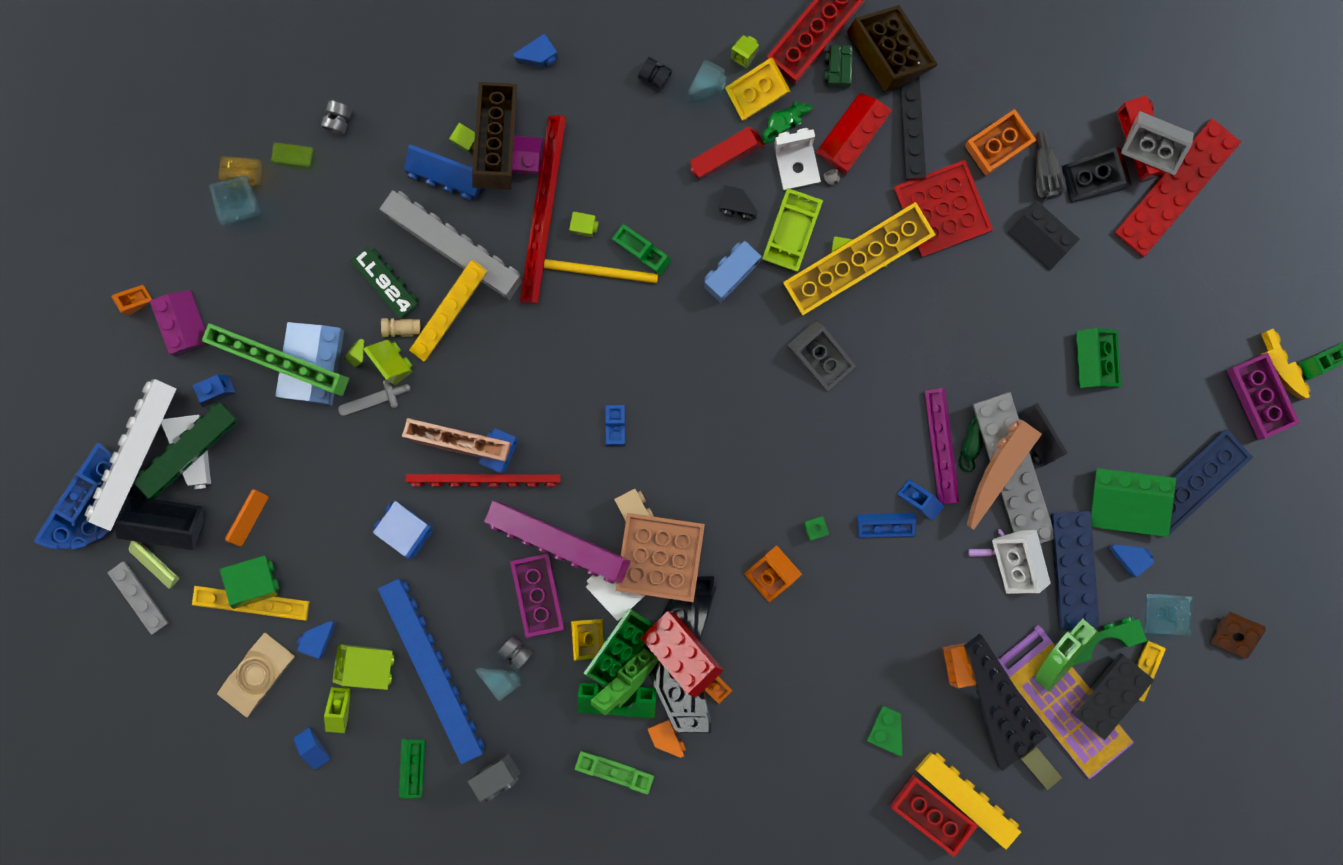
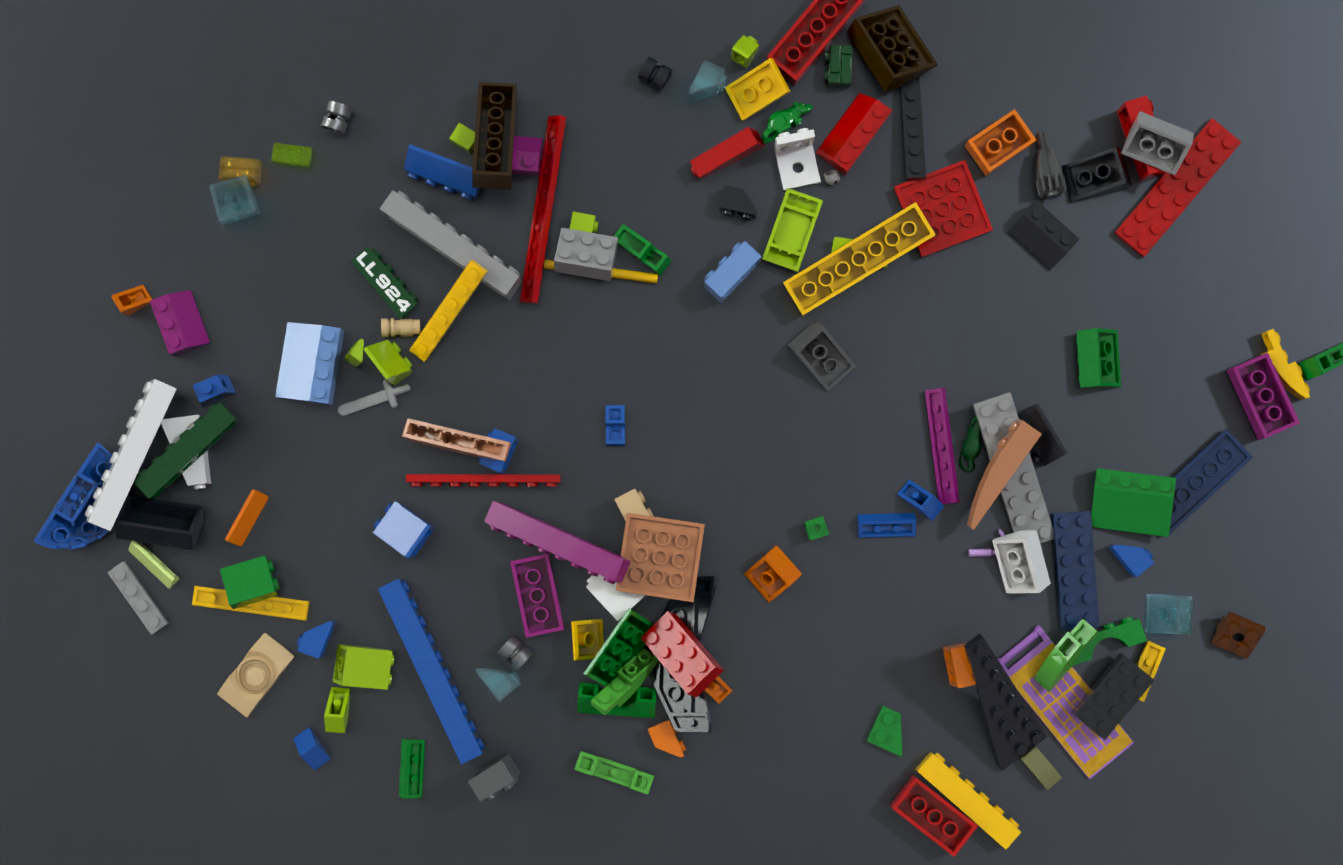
(275, 359): bright green brick -> none
(537, 53): blue slope -> none
(585, 254): none -> light grey brick

